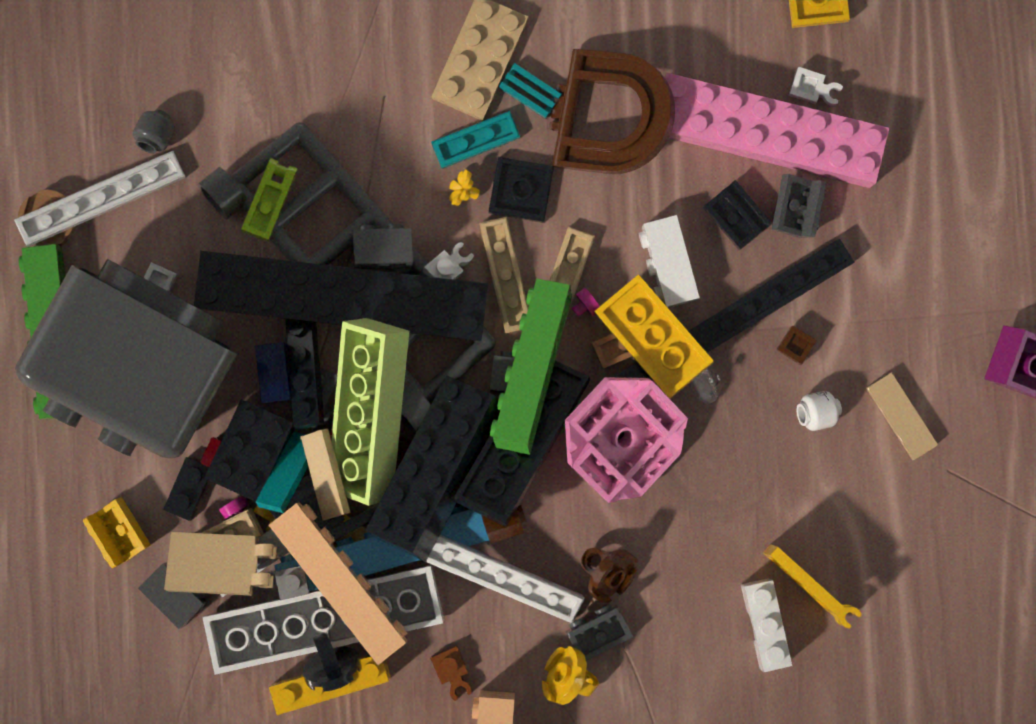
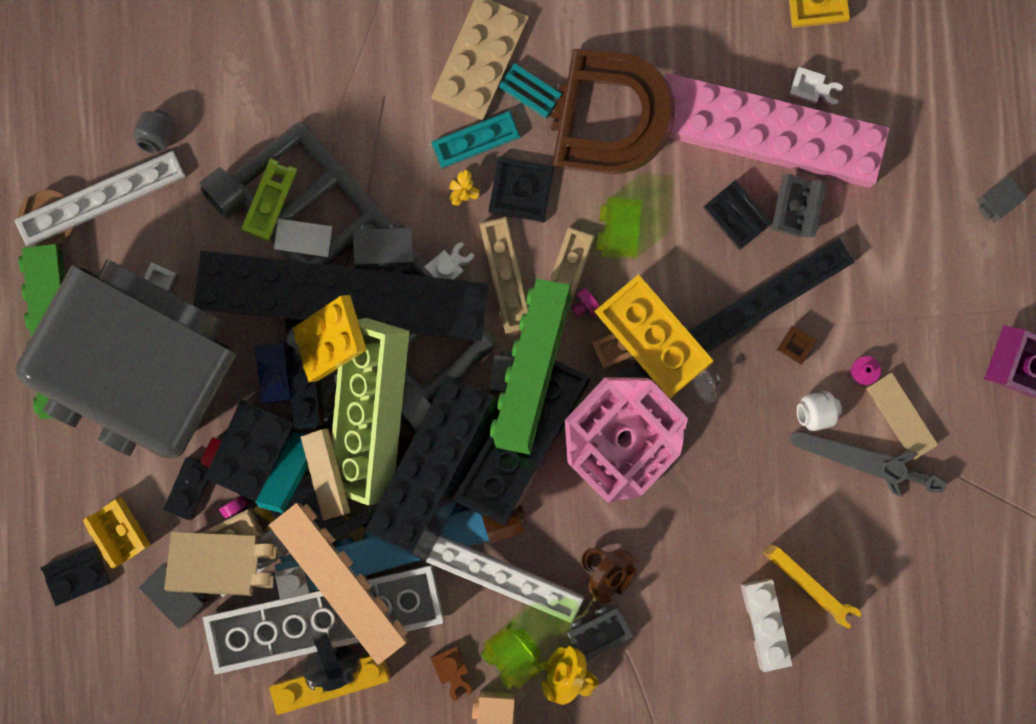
(75, 575): none -> black plate
(303, 237): none -> white sticker
(329, 338): none -> yellow plate
(513, 655): none -> clear neon green brick
(620, 228): none -> clear neon green brick
(669, 261): white brick -> none
(859, 373): none -> dark pink tile
(883, 466): none -> dark grey sword
(1000, 199): none -> dark grey brick

